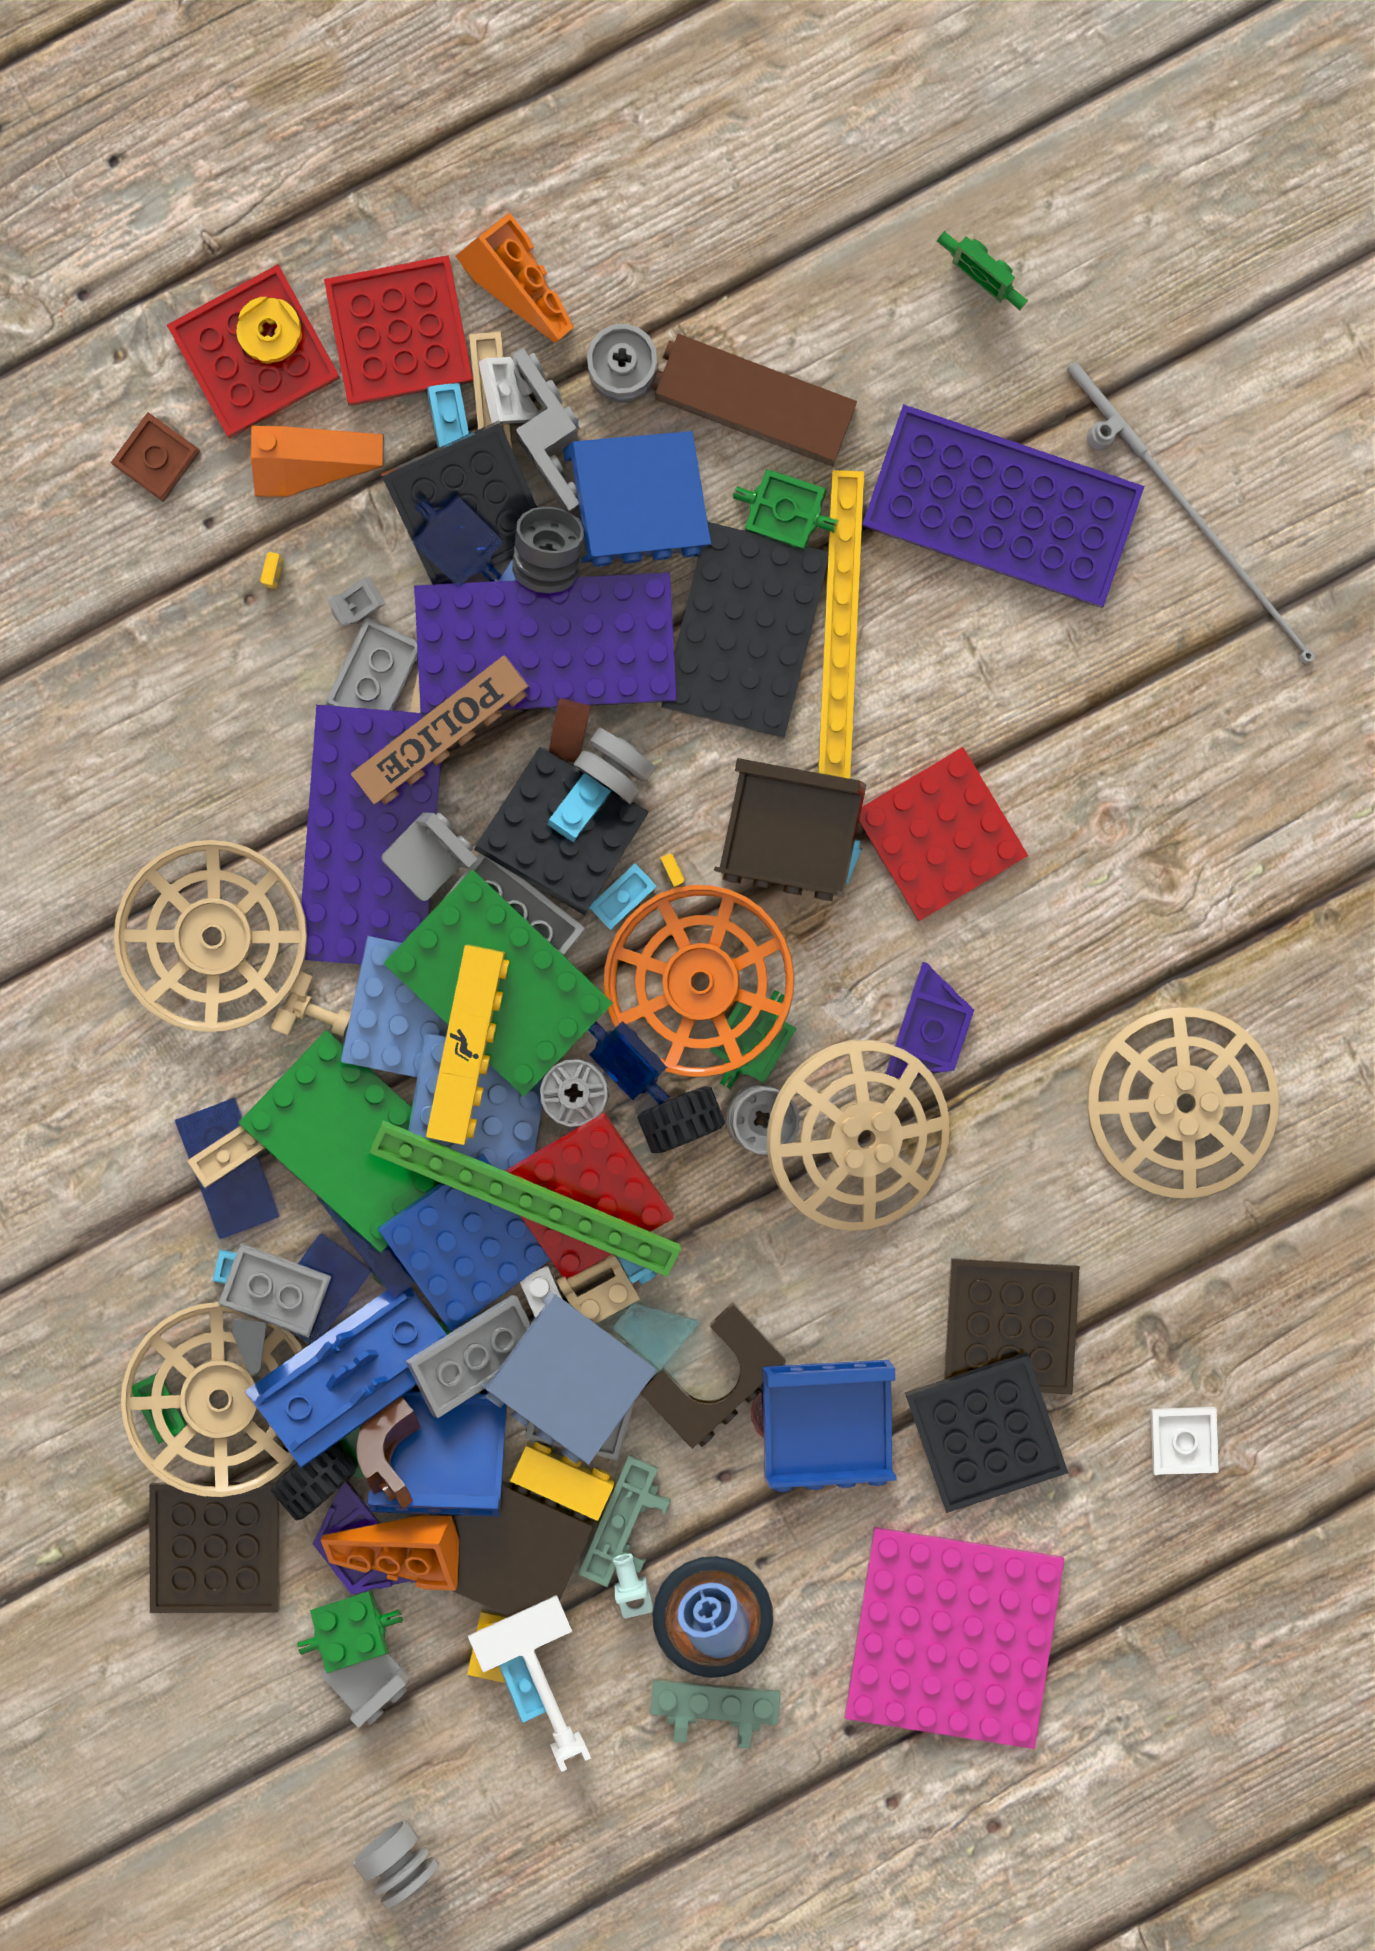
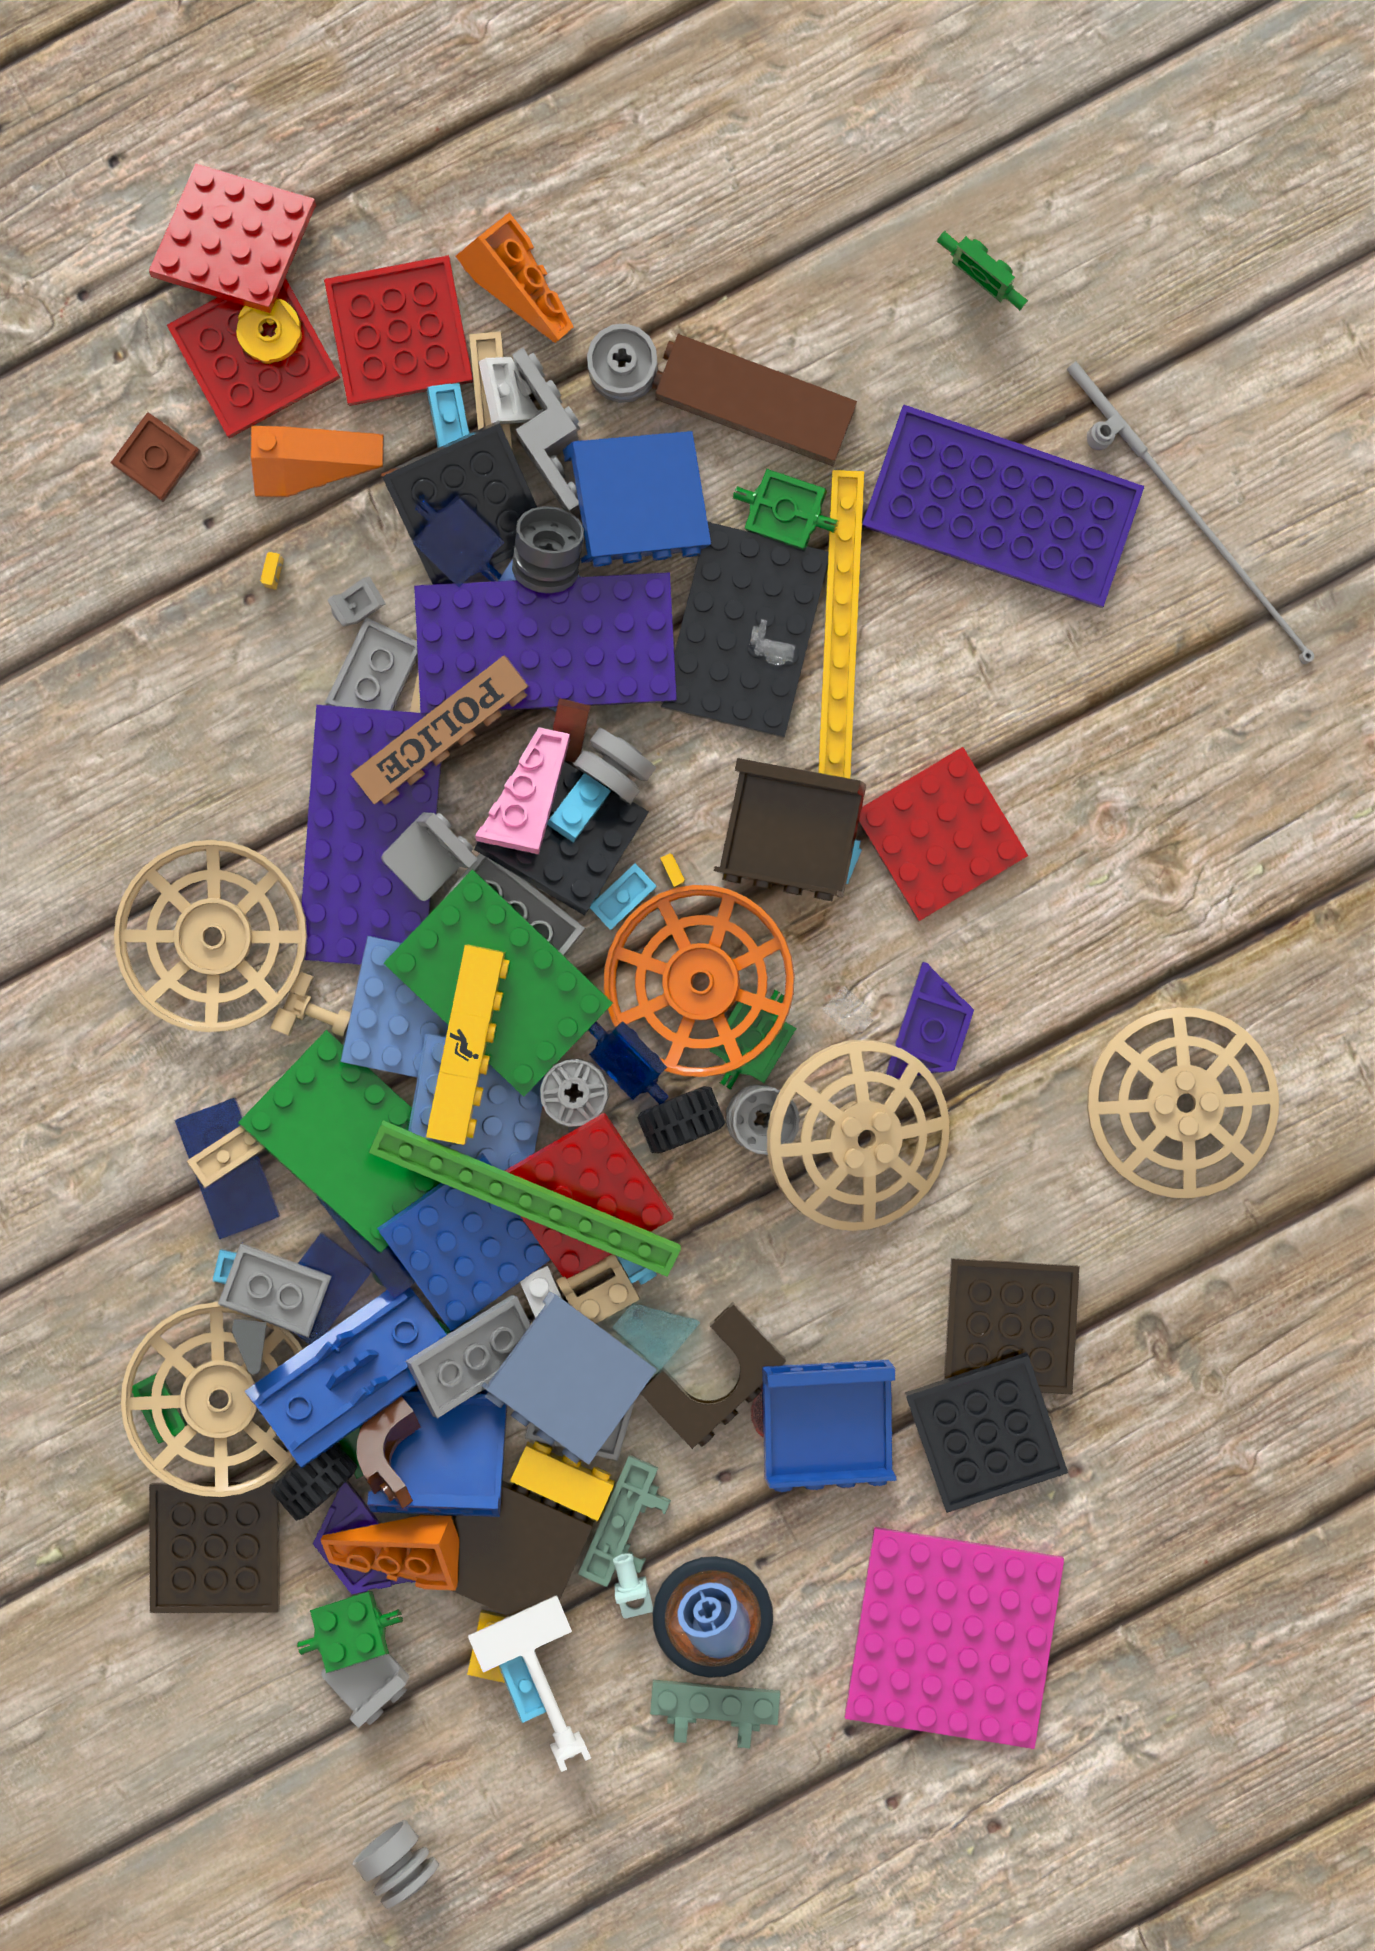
(232, 238): none -> plate
(525, 804): none -> bright pink wing
(774, 651): none -> clear bracket
(1184, 1440): white plate -> none

